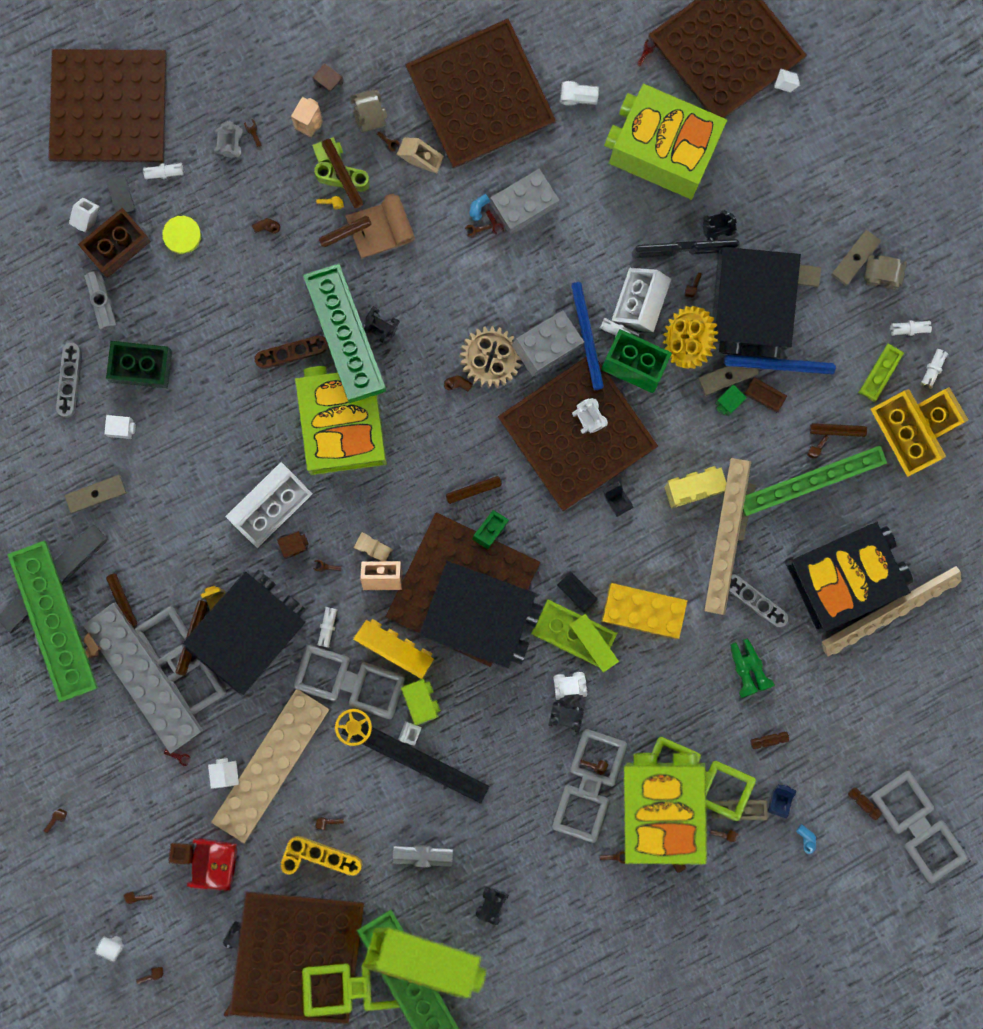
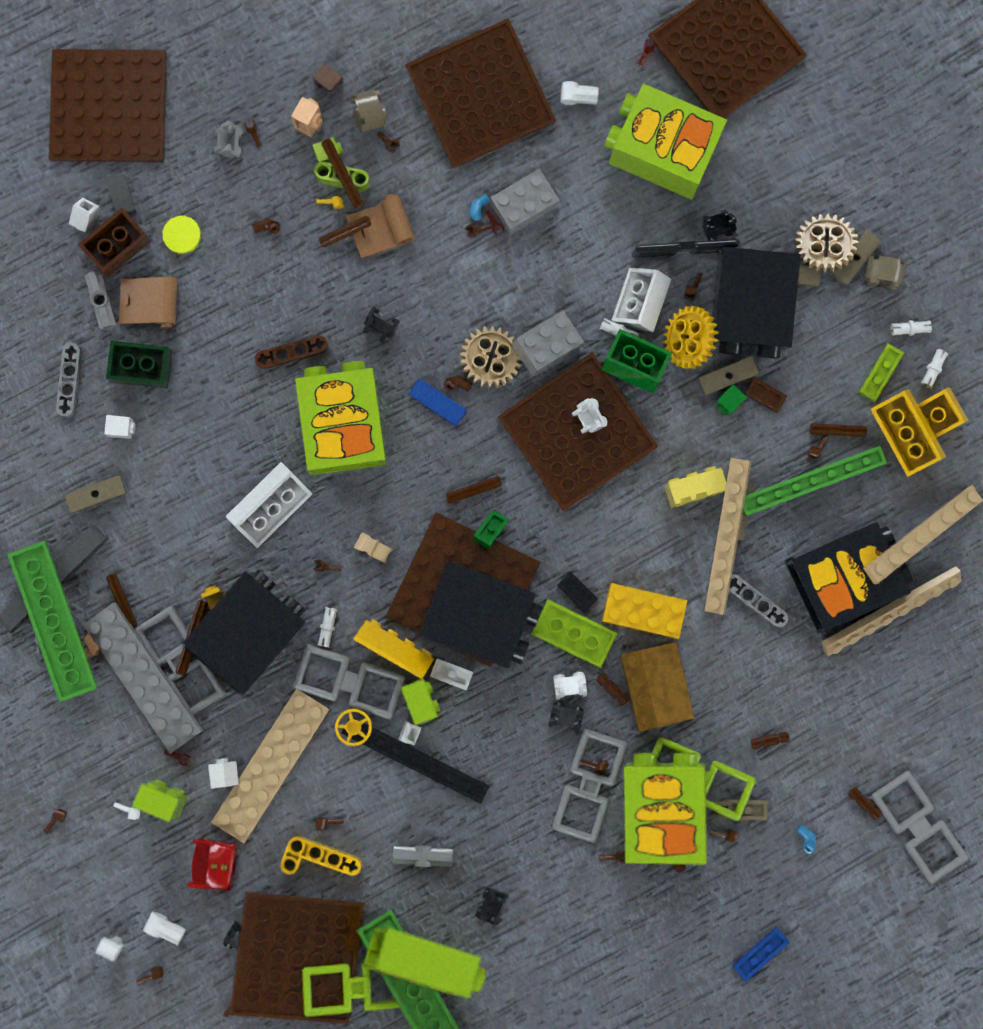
(130, 897): reddish brown hand -> none
(133, 813): none -> white hand
(148, 301): none -> medium nougat door
(159, 926): none -> white piece
(160, 800): none -> lime brick
(163, 171): white pin -> none
(181, 853): reddish brown panel -> none
(293, 544): reddish brown brick -> none
(344, 333): plate -> none
(381, 575): light nougat brick -> none
(420, 154): tan slope -> none
(437, 402): none -> blue tile
(451, 674): none -> white plate
(587, 336): blue axle -> none
(594, 643): lime tile -> none
(612, 689): none -> reddish brown axle
(617, 499): black bracket -> none
(656, 686): none -> pearl gold slope
(749, 662): green piece -> none
(760, 954): none -> blue tile
(779, 364): blue axle -> none
(781, 800): dark blue bracket -> none
(787, 81): white slope -> none
(845, 243): none -> tan gear
(922, 534): none -> tan plate

